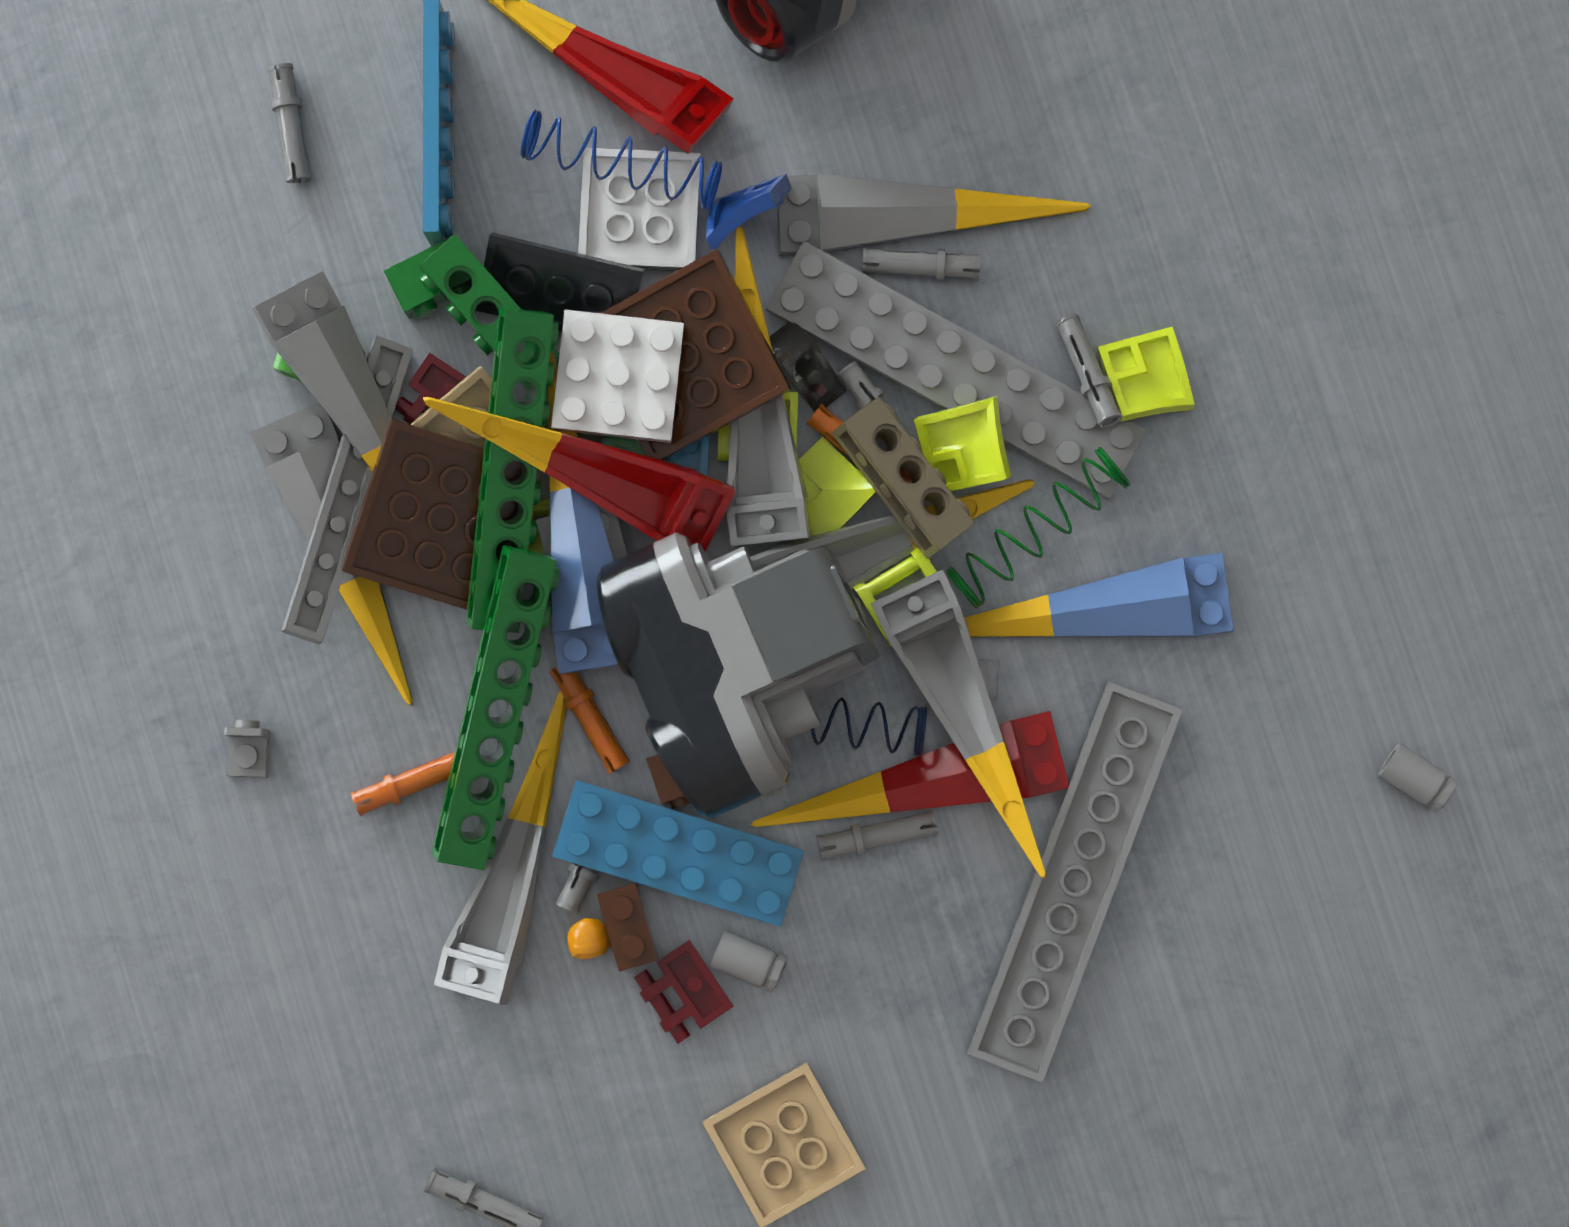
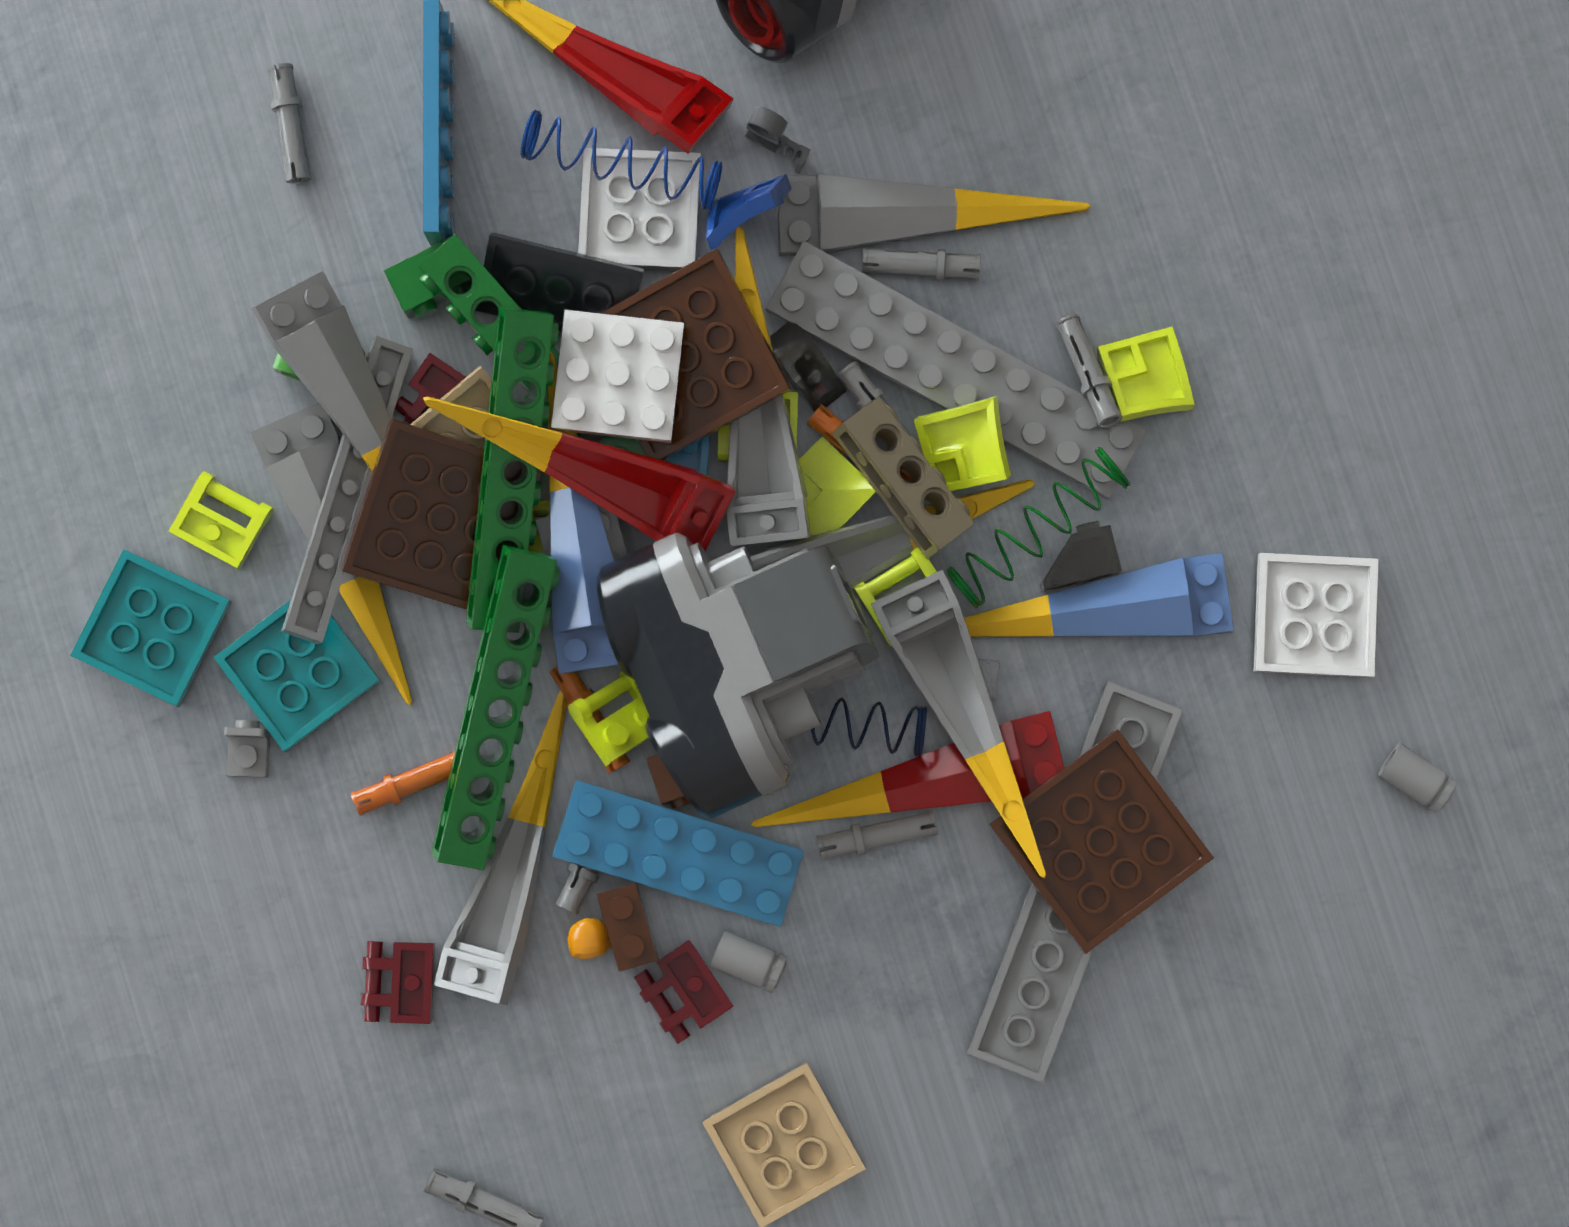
(151, 628): none -> teal plate
(215, 532): none -> neon yellow plate
(294, 681): none -> teal plate
(411, 982): none -> dark red plate
(620, 730): none -> neon yellow plate
(771, 127): none -> dark grey piece
(1084, 558): none -> clear smoke slope
(1105, 841): none -> reddish brown plate
(1316, 615): none -> white plate

